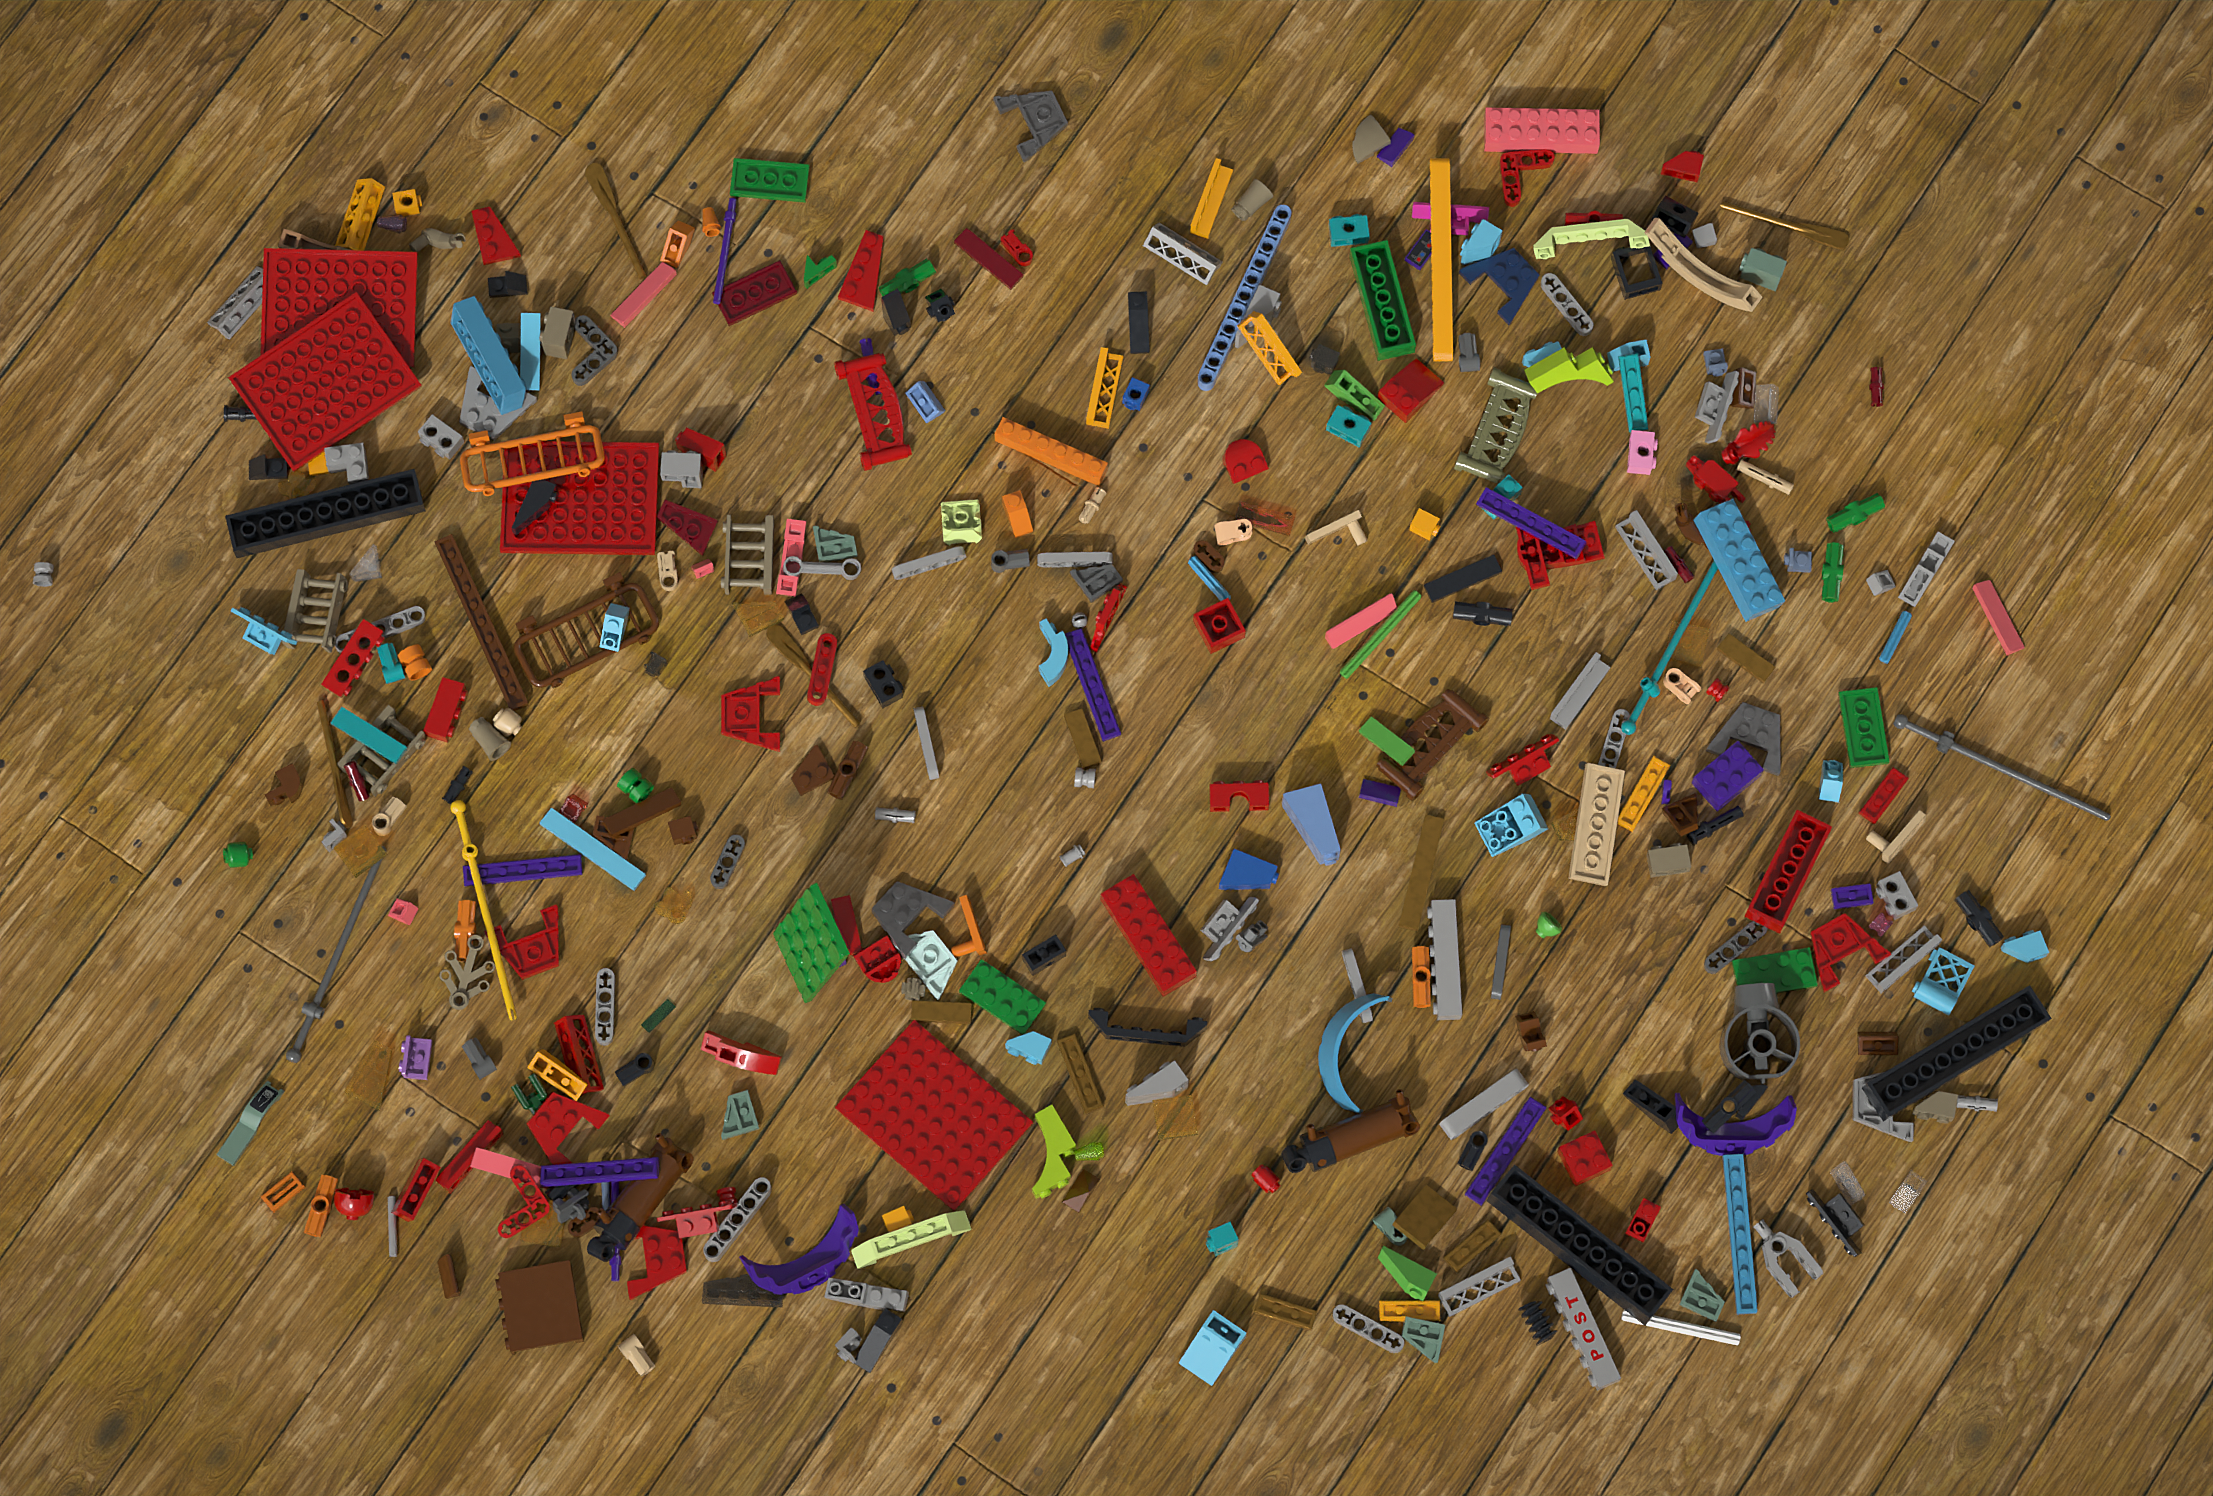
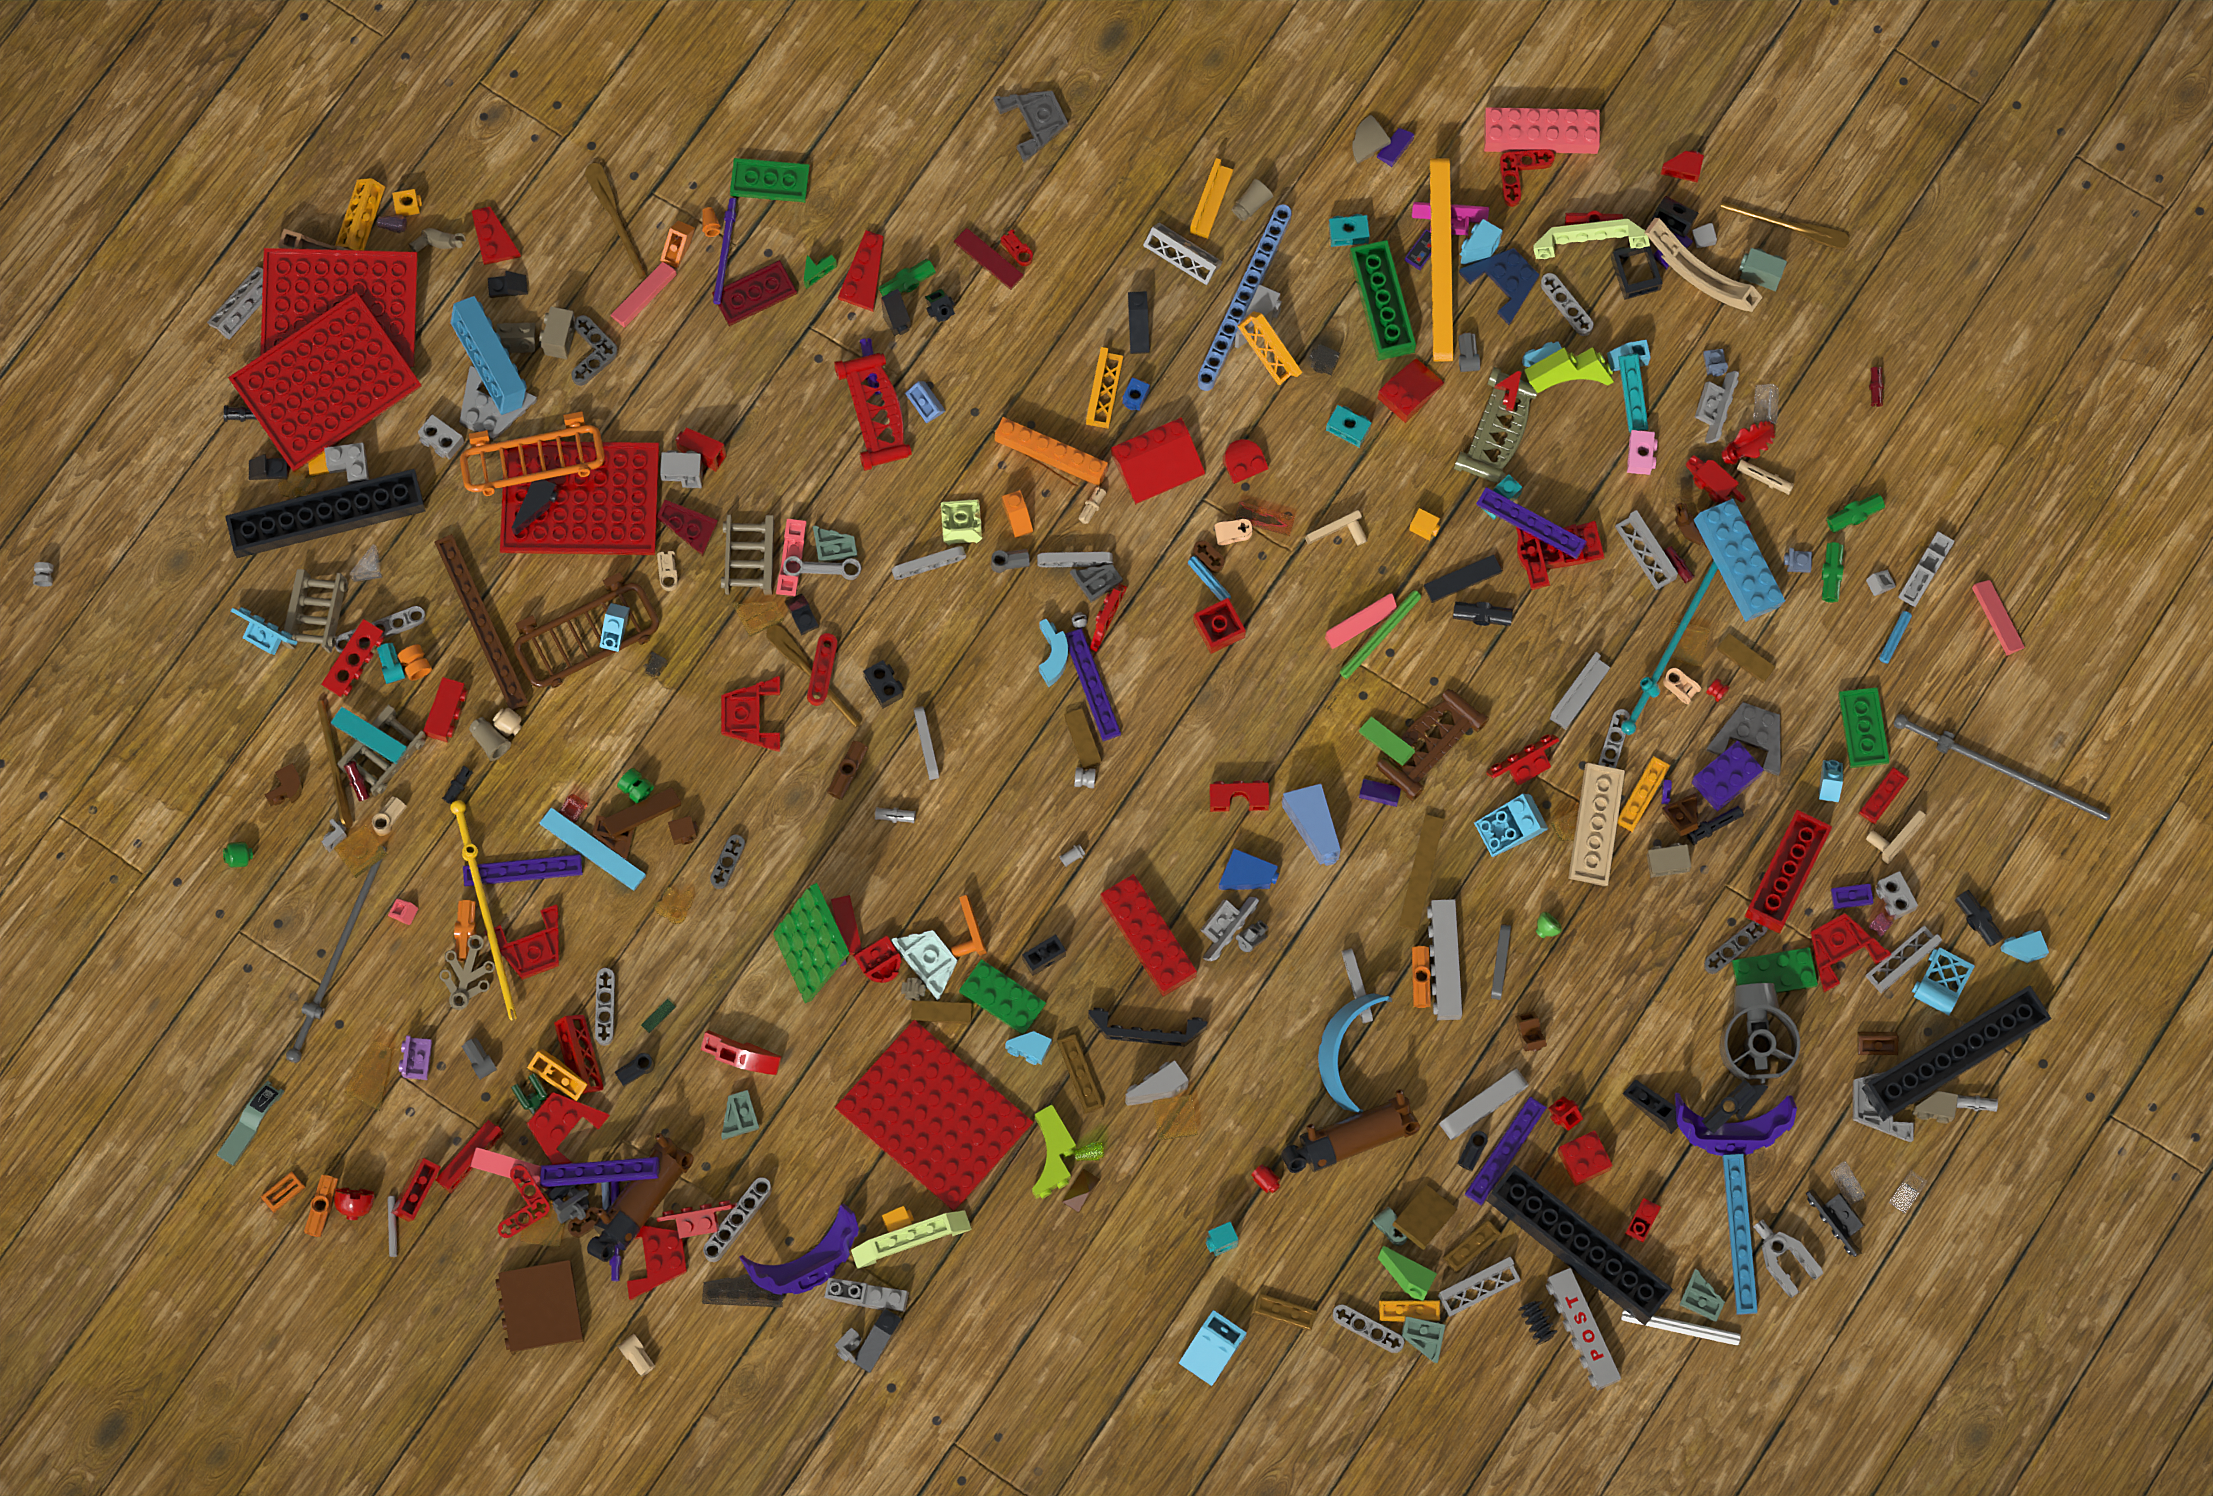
(448, 1276): reddish brown slope -> none
(530, 350): medium azure tile -> none
(702, 568): coral slope -> none
(727, 1194): red wheel -> none
(812, 772): reddish brown wing -> none
(901, 907): flat silver wing -> none
(1157, 460): none -> red slope
(1354, 394): bright green slope -> none
(1510, 384): none -> red slope
(1745, 390): reddish brown slope -> none

